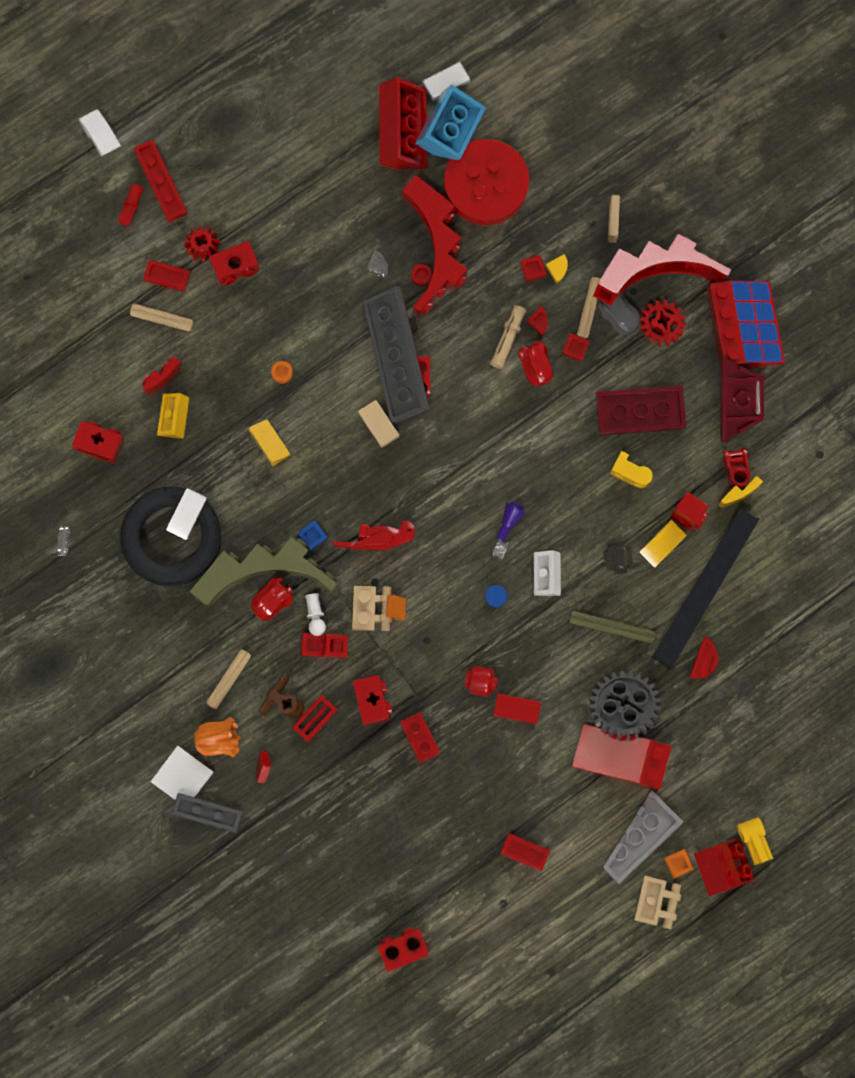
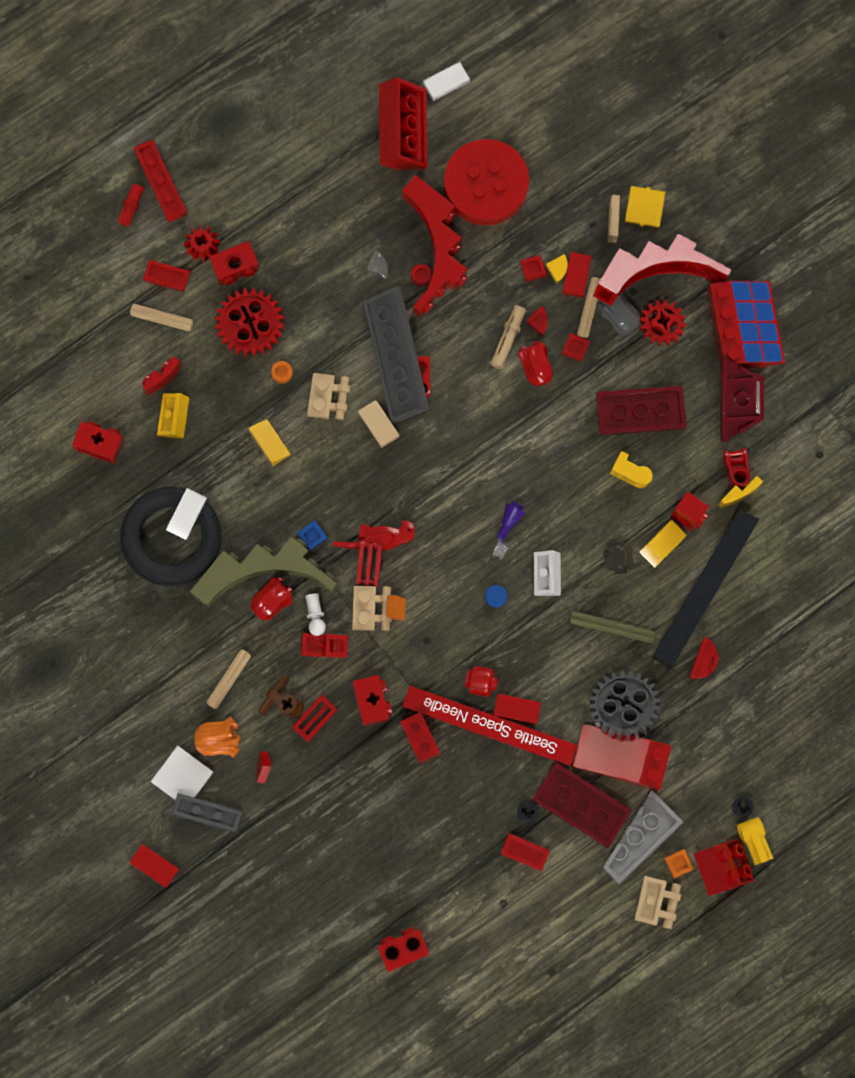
(62, 540): clear tile -> none
(100, 132): white slope -> none
(154, 866): none -> red tile
(267, 315): none -> red gear
(321, 396): none -> tan plate
(367, 580): none -> red tile
(450, 124): dark azure slope -> none
(489, 726): none -> red tile
(532, 807): none -> black bush
(576, 275): none -> red tile
(581, 805): none -> dark red plate
(645, 206): none -> yellow piece
(736, 810): none -> black bush

